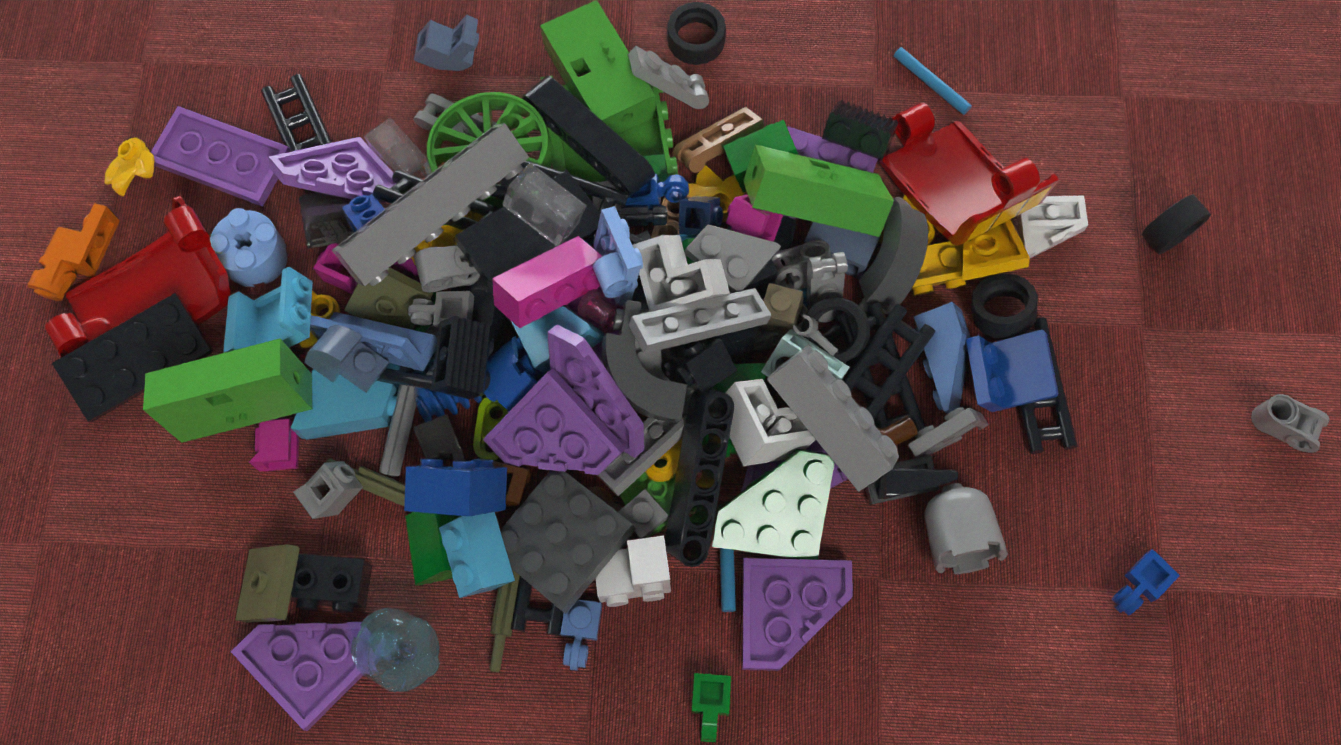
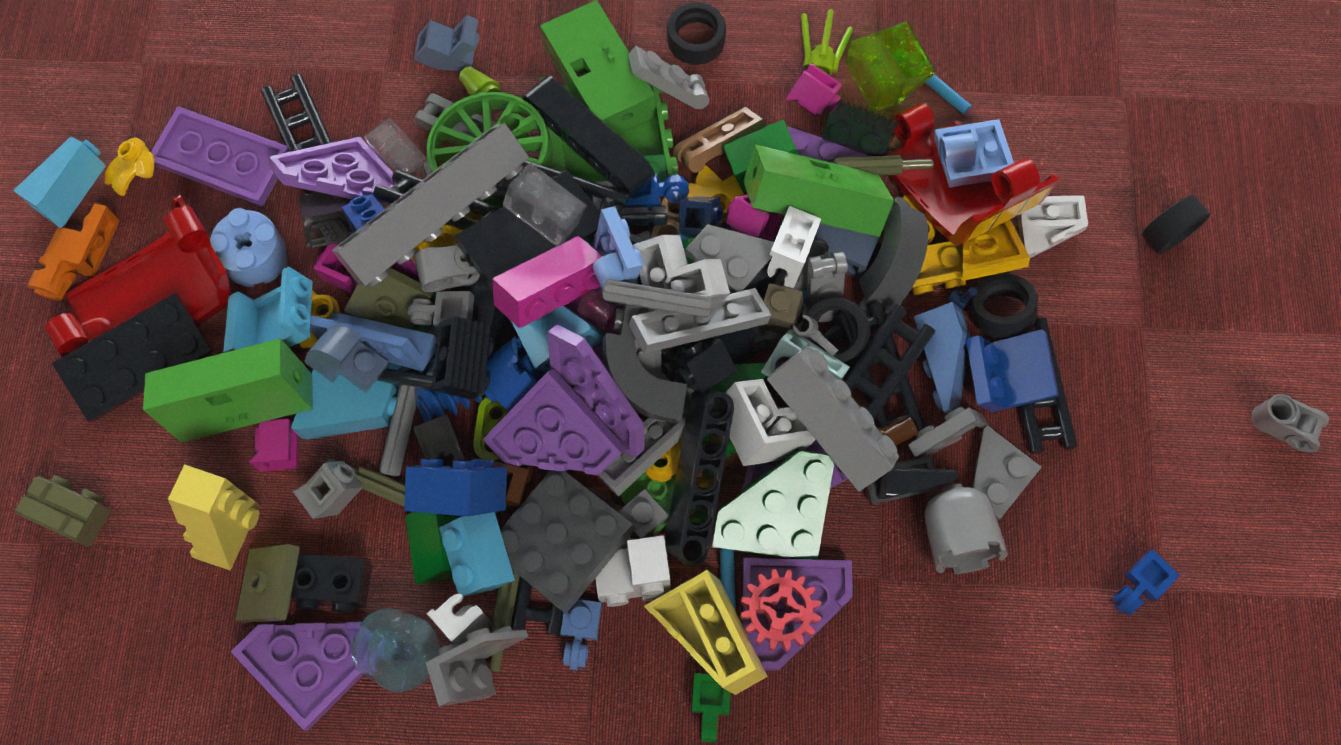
(62, 180): none -> medium azure slope
(62, 510): none -> olive brick
(213, 515): none -> light yellow wedge
(461, 624): none -> white hinge
(462, 670): none -> light grey bracket
(477, 82): none -> lime cone
(657, 298): none -> light grey axle
(710, 630): none -> light yellow wedge
(763, 605): none -> coral gear
(793, 244): none -> white hinge
(816, 90): none -> dark pink window
(823, 55): none -> lime plant
(884, 164): none -> olive axle
(889, 65): none -> clear neon green slope
(962, 297): none -> dark blue hand
(972, 152): none -> light blue plate
(1001, 471): none -> light grey wing

